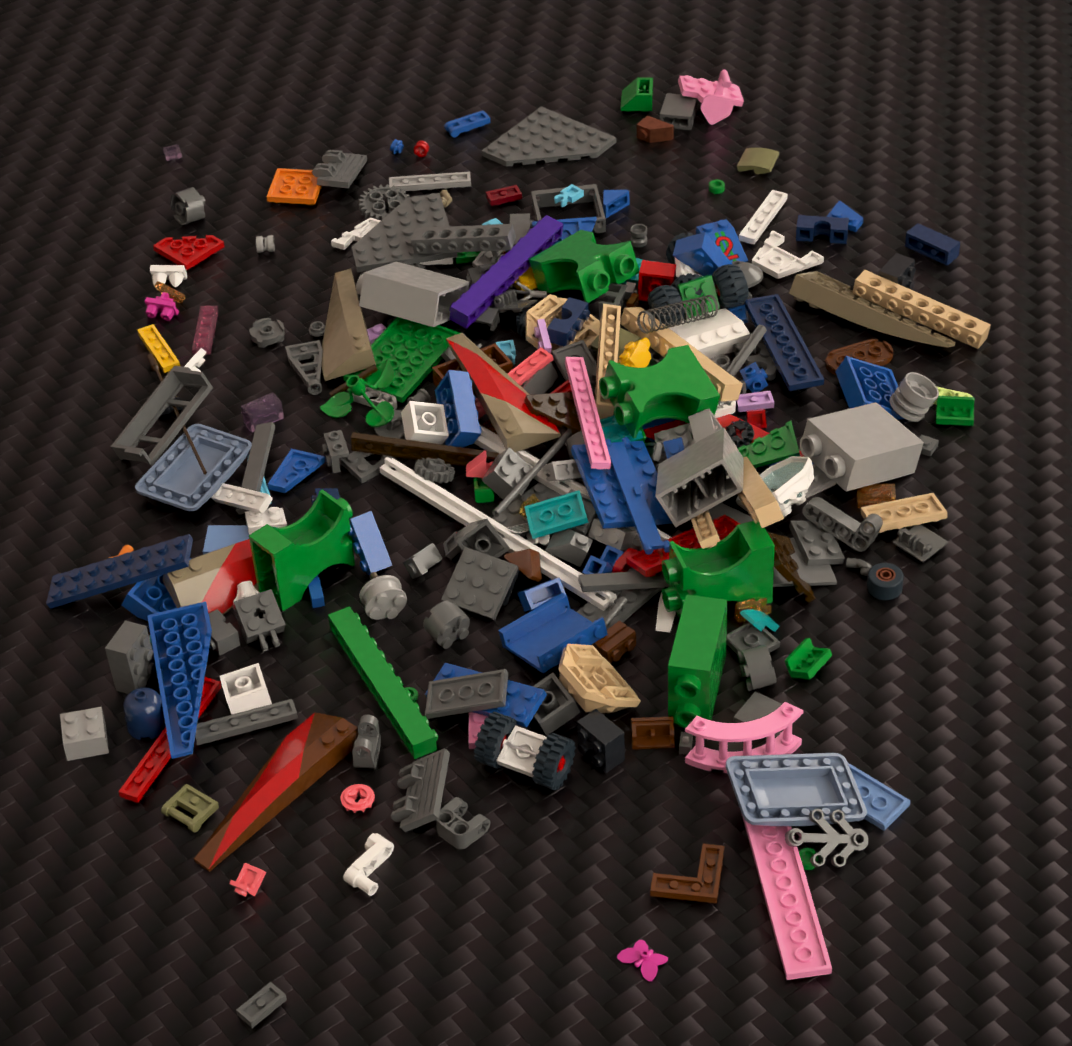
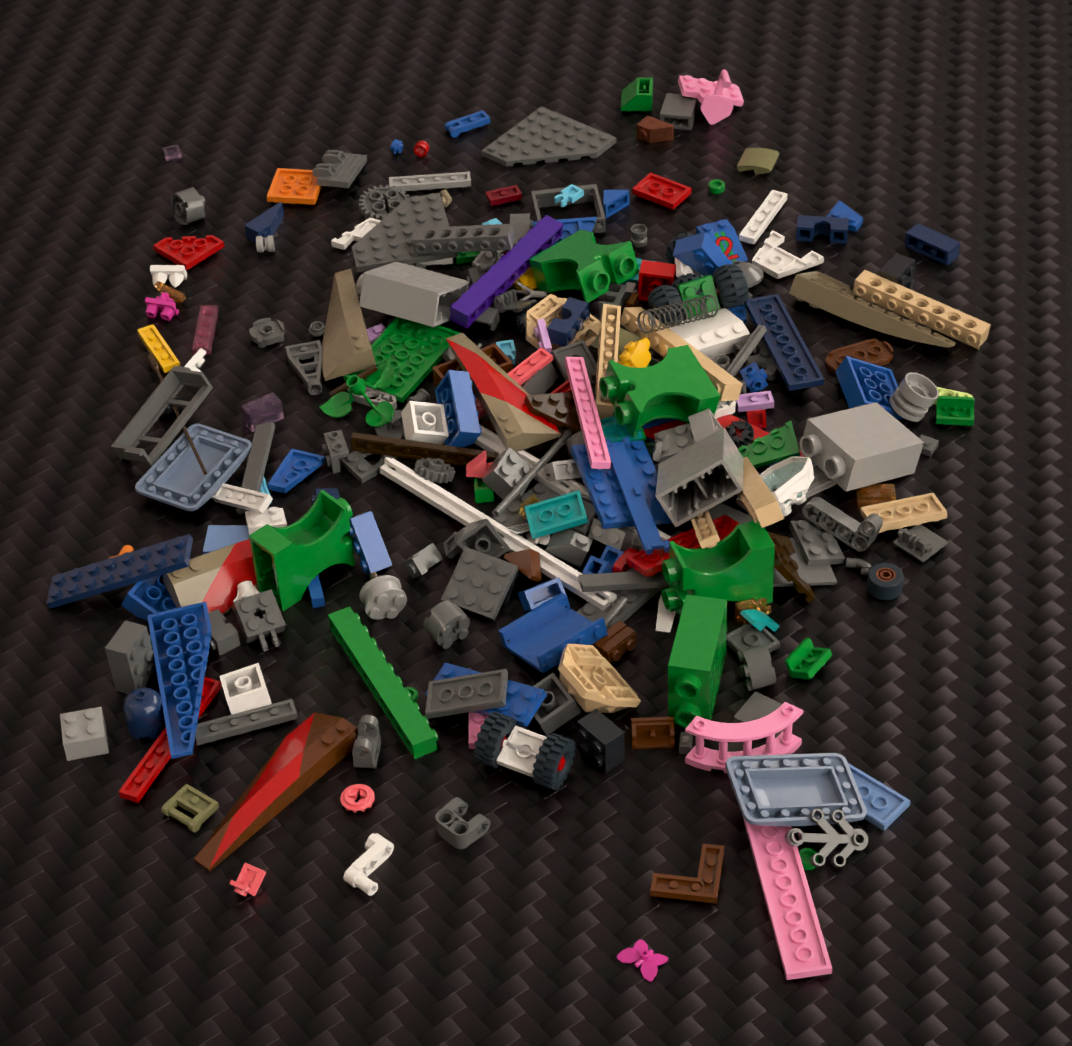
(261, 1004): dark grey plate -> none
(266, 223): none -> dark blue slope
(424, 793): dark grey hinge -> none
(661, 191): none -> red plate
(673, 446): blue plate -> none

